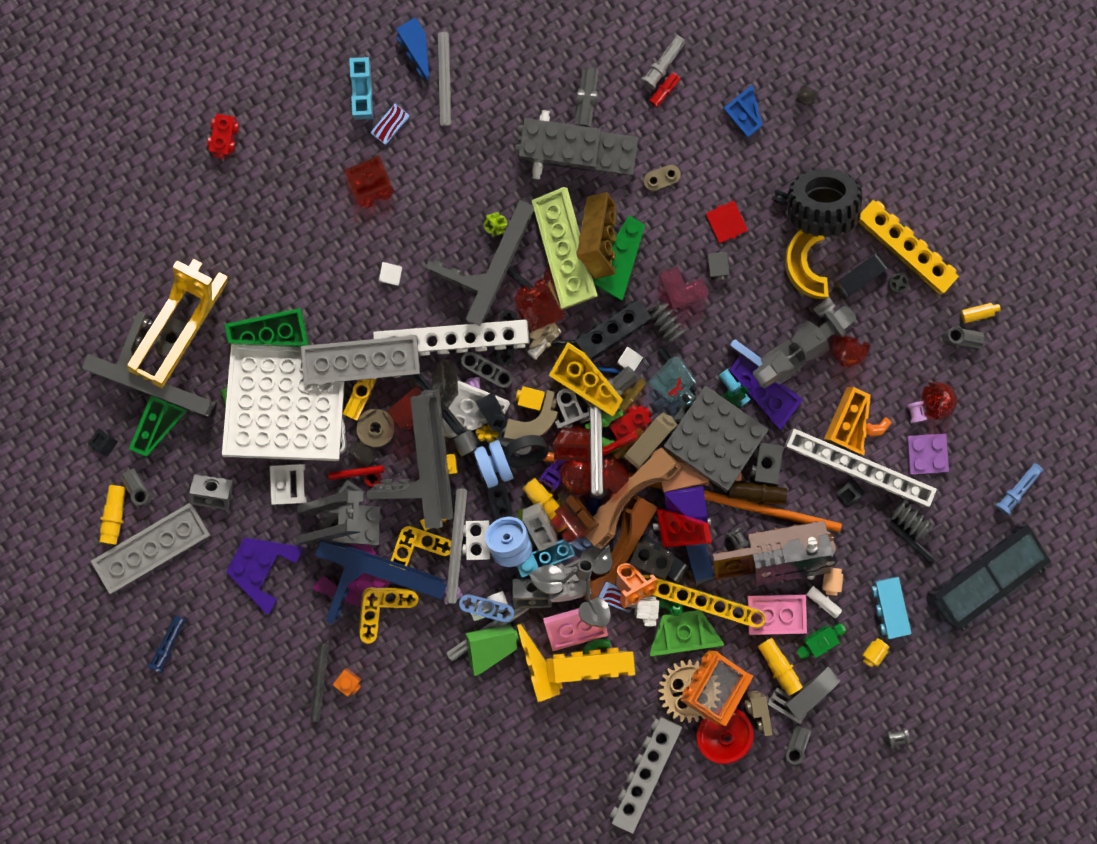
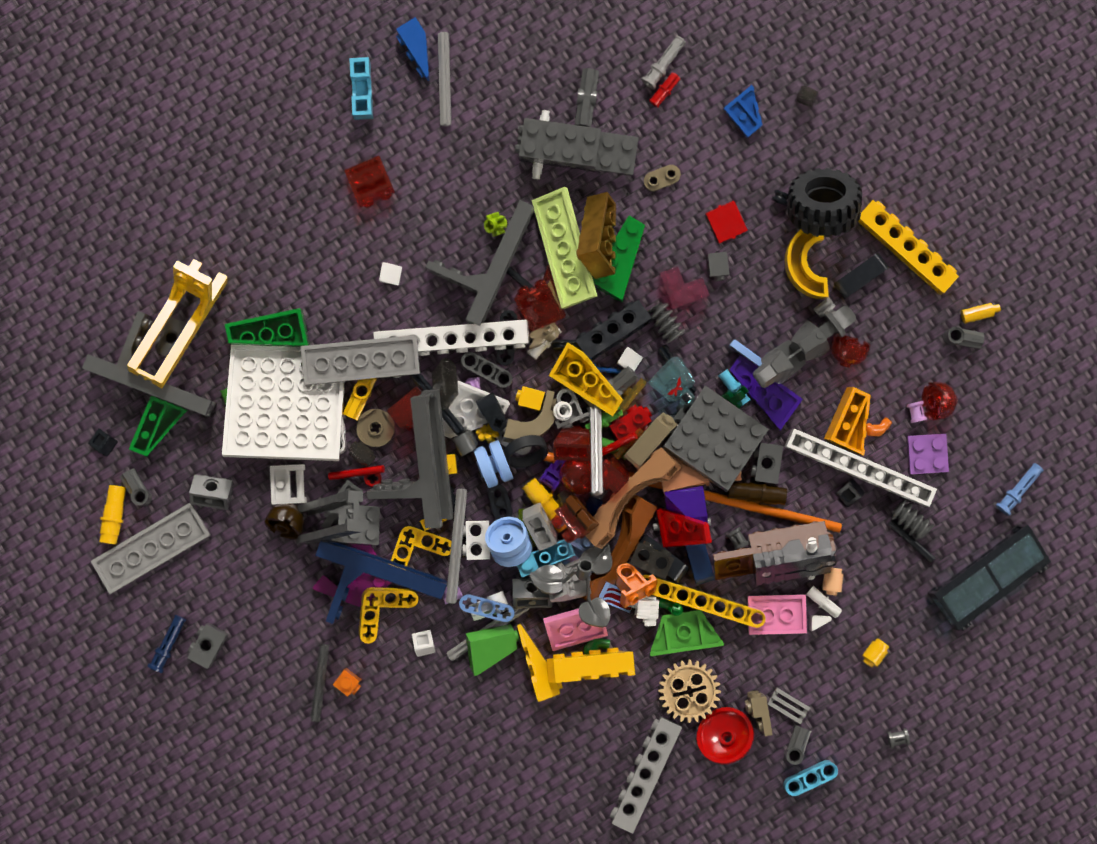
(207, 657): none -> dark grey brick
(223, 134): red brick -> none
(253, 564): dark purple wing -> none
(286, 520): none -> dark brown cylinder
(390, 124): tile -> none
(423, 643): none -> white slope
(567, 411): none -> white plate
(716, 688): orange window -> none
(780, 667): yellow piece -> none
(812, 693): dark grey slope -> none
(817, 621): none -> white slope
(820, 778): none -> medium azure beam
(821, 641): green piece -> none
(891, 608): medium azure brick -> none
(900, 281): pearl dark grey wheel -> none

